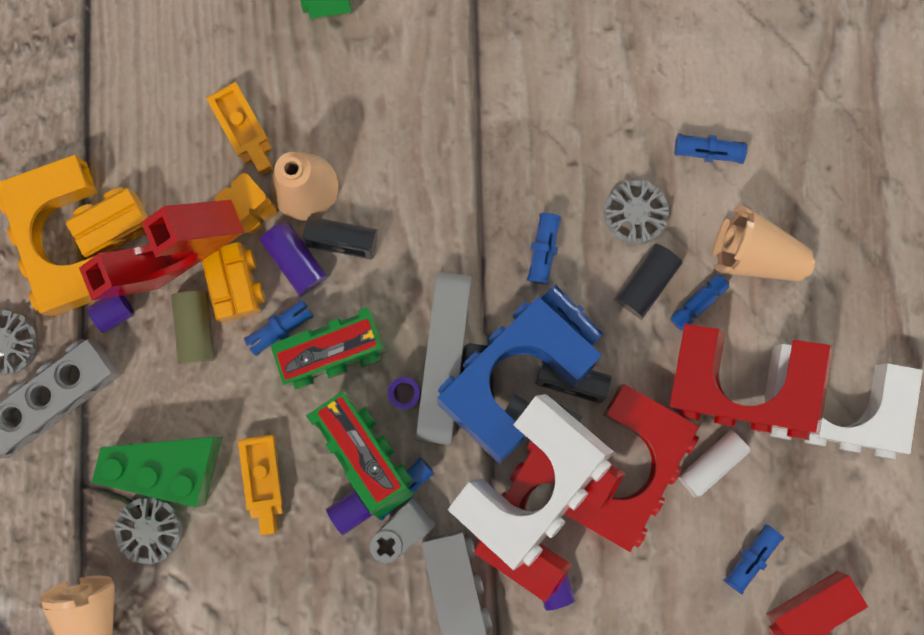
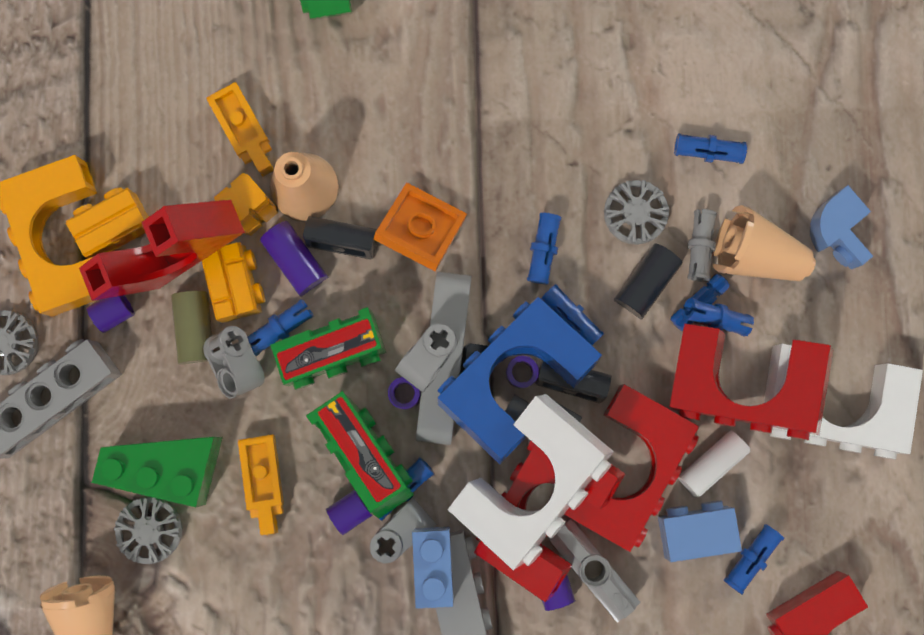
(235, 364): none -> light grey piece
(420, 226): none -> orange plate
(422, 361): none -> light grey piece
(432, 567): none -> medium blue brick
(534, 369): none -> dark purple beam
(606, 587): none -> light grey piece
(699, 532): none -> medium blue brick
(702, 245): none -> light grey pin
(717, 317): none -> blue pin
(832, 228): none -> medium blue brick

